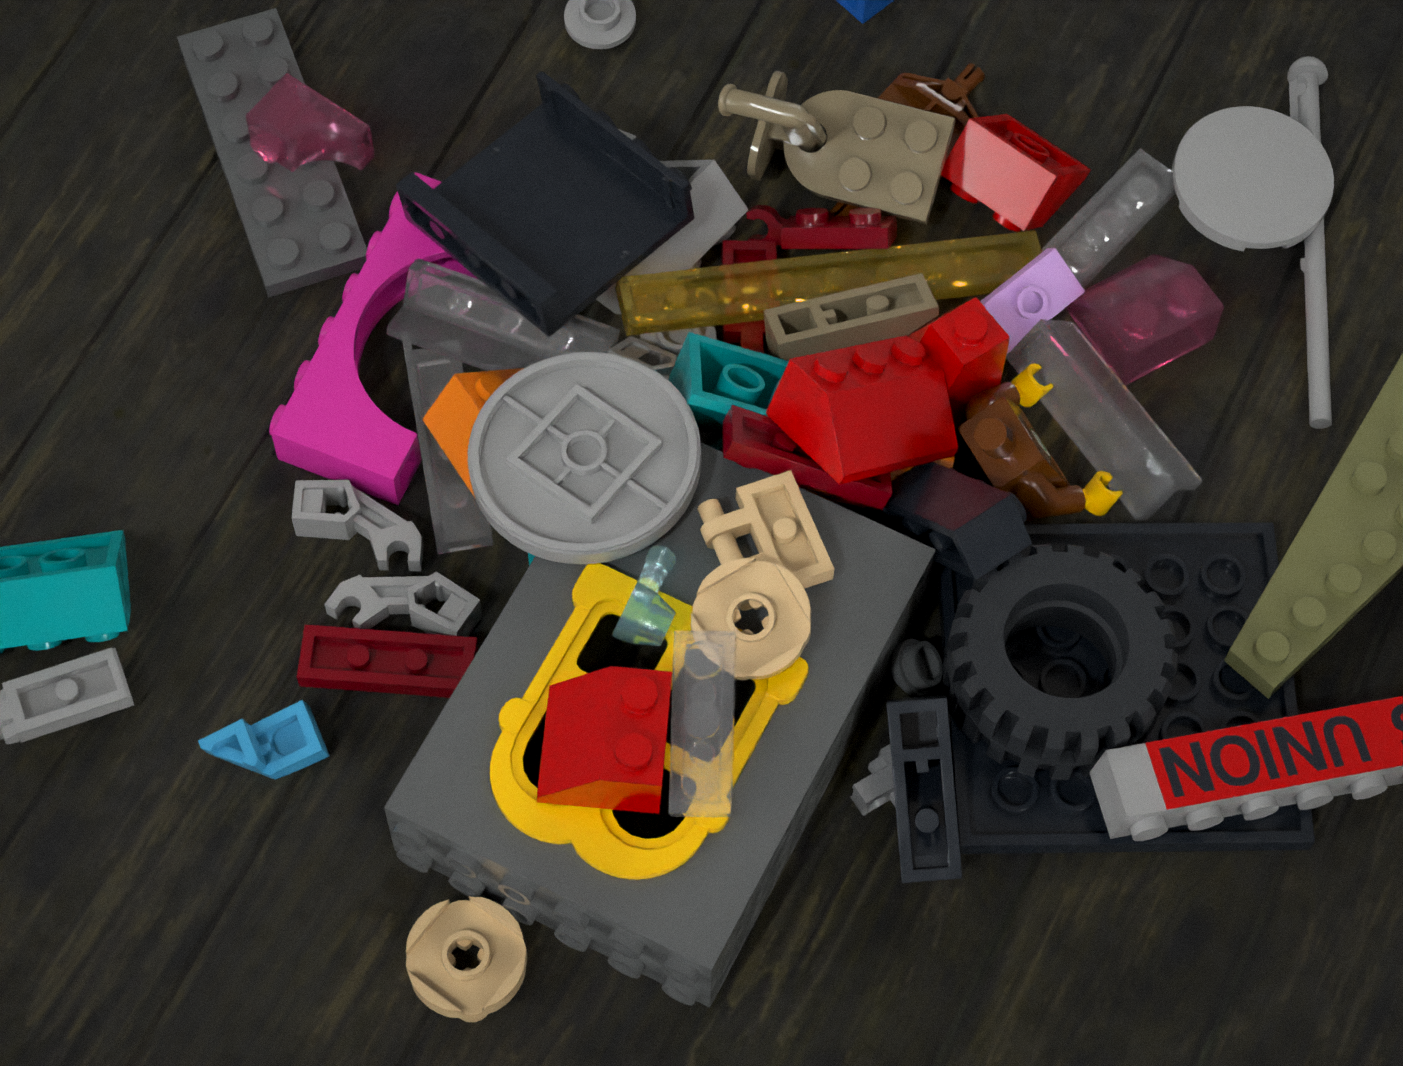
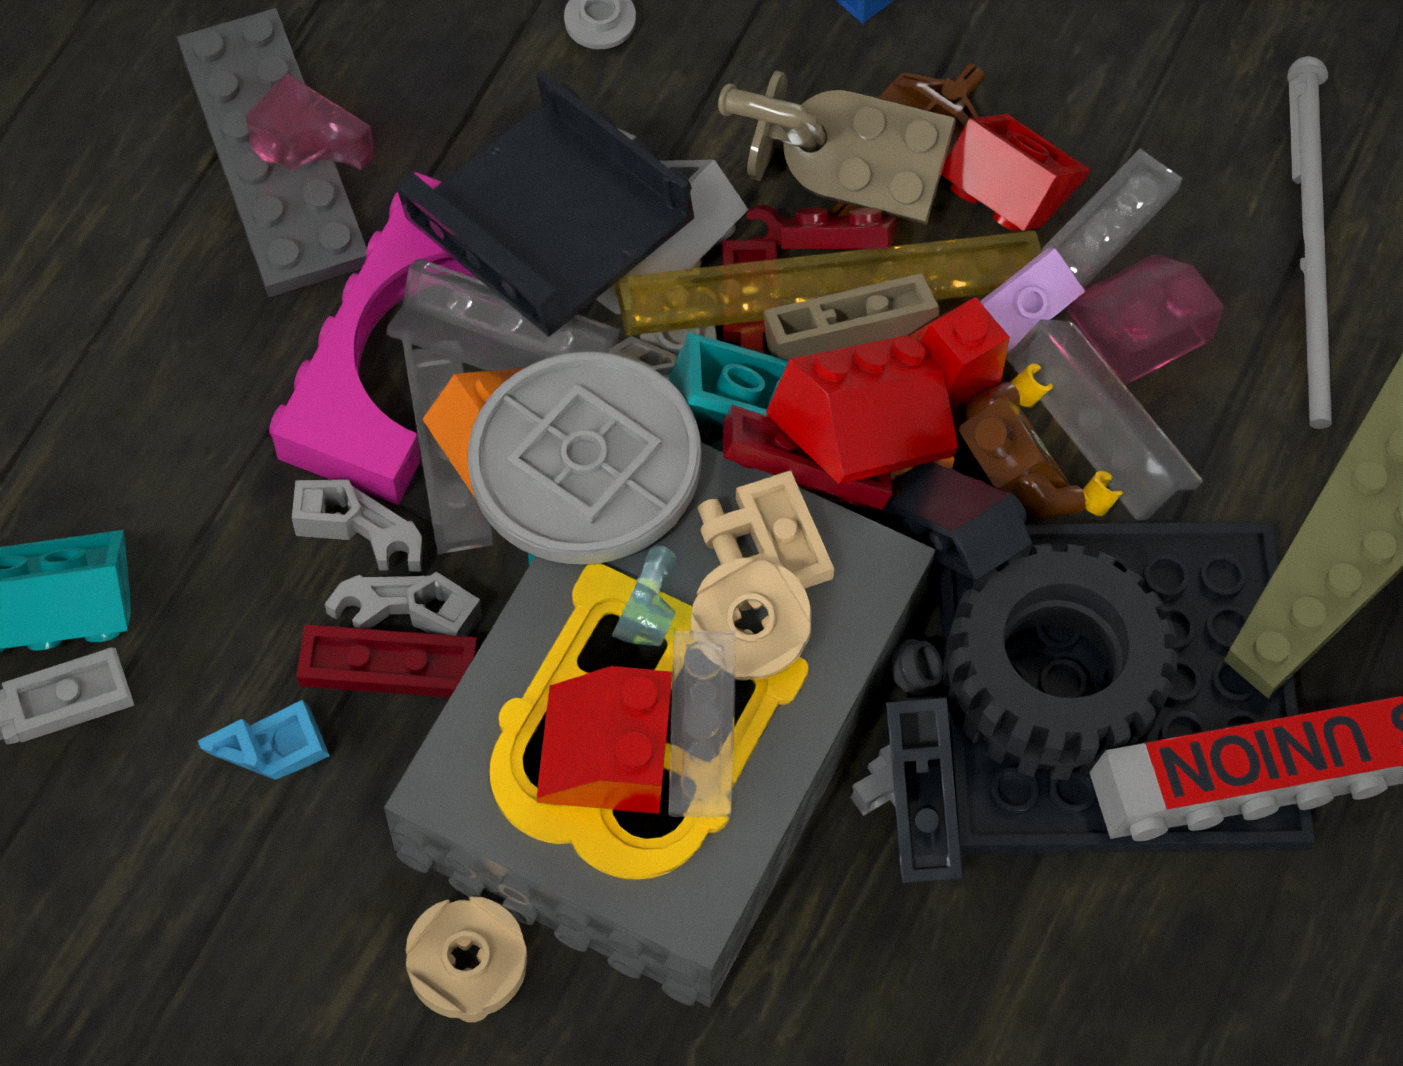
(1252, 178): light grey tile -> none

